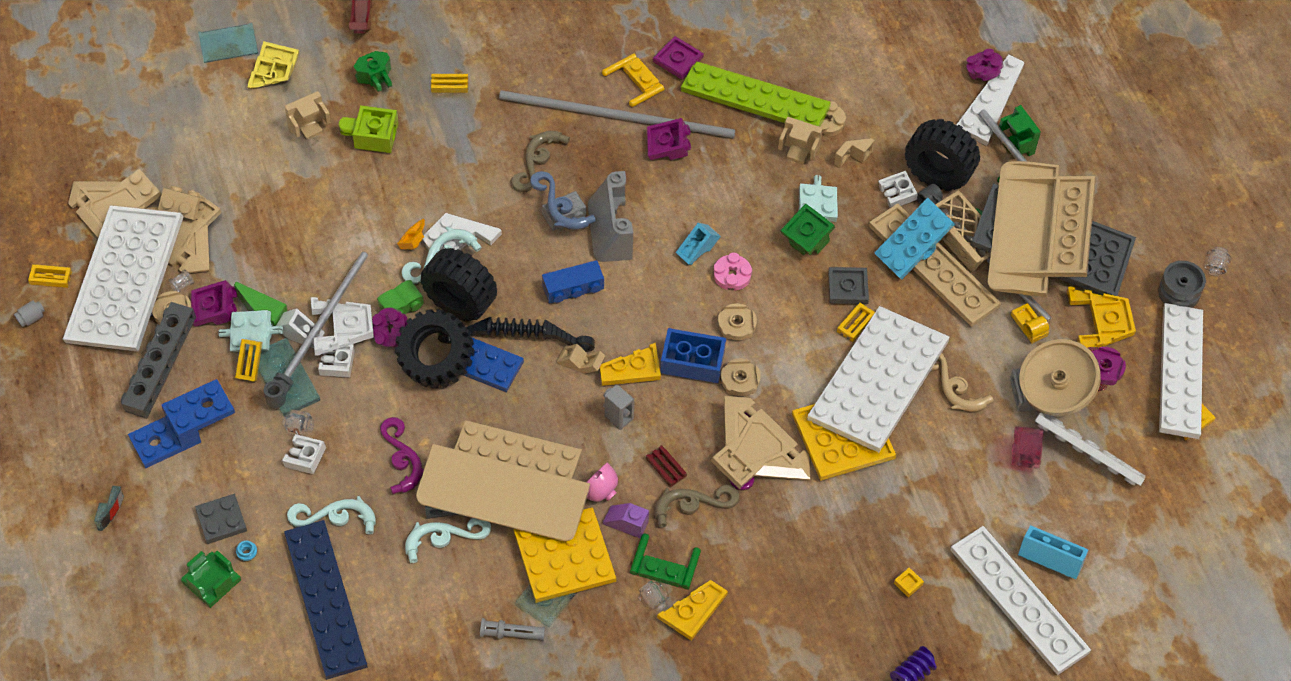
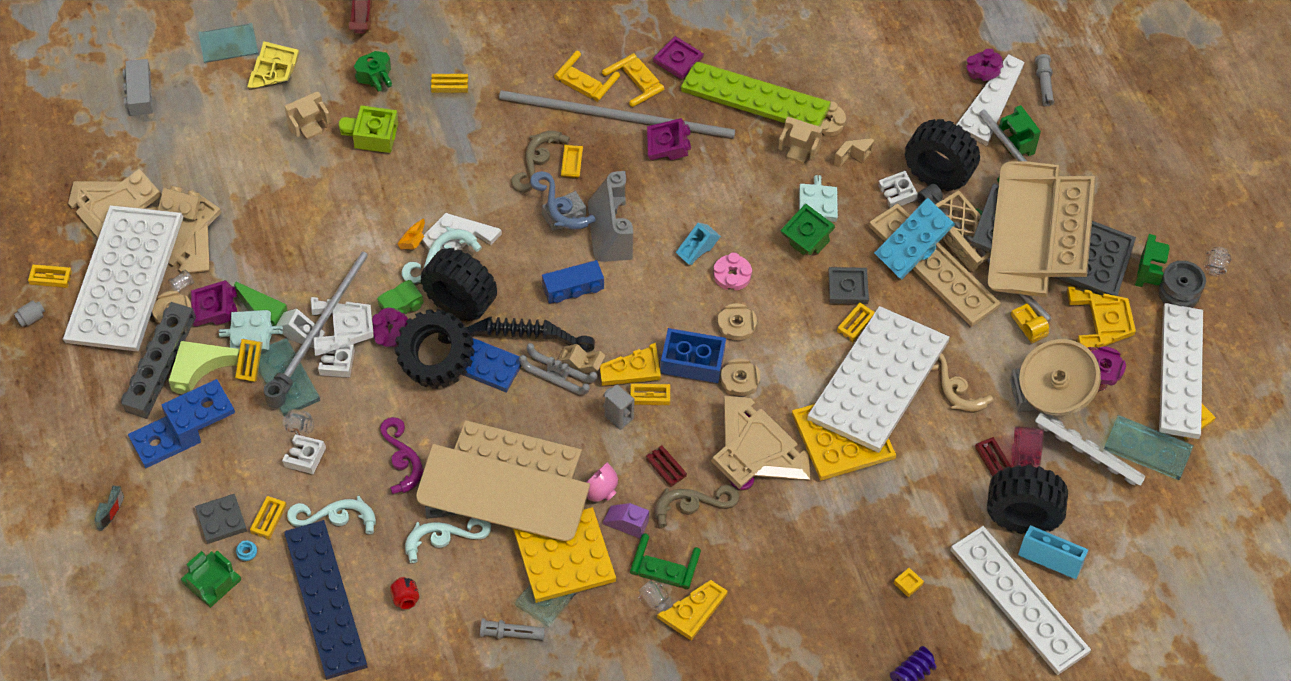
(138, 87): none -> light grey brick
(197, 360): none -> yellowish green arch
(262, 532): none -> yellow tile
(404, 593): none -> red head
(557, 371): none -> light grey piece
(571, 161): none -> yellow tile
(582, 82): none -> yellow plate
(651, 398): none -> yellow tile
(986, 459): none -> dark red tile
(1027, 497): none -> black tyre
(1044, 72): none -> light grey pin
(1148, 447): none -> clear light blue tile
(1155, 252): none -> green panel

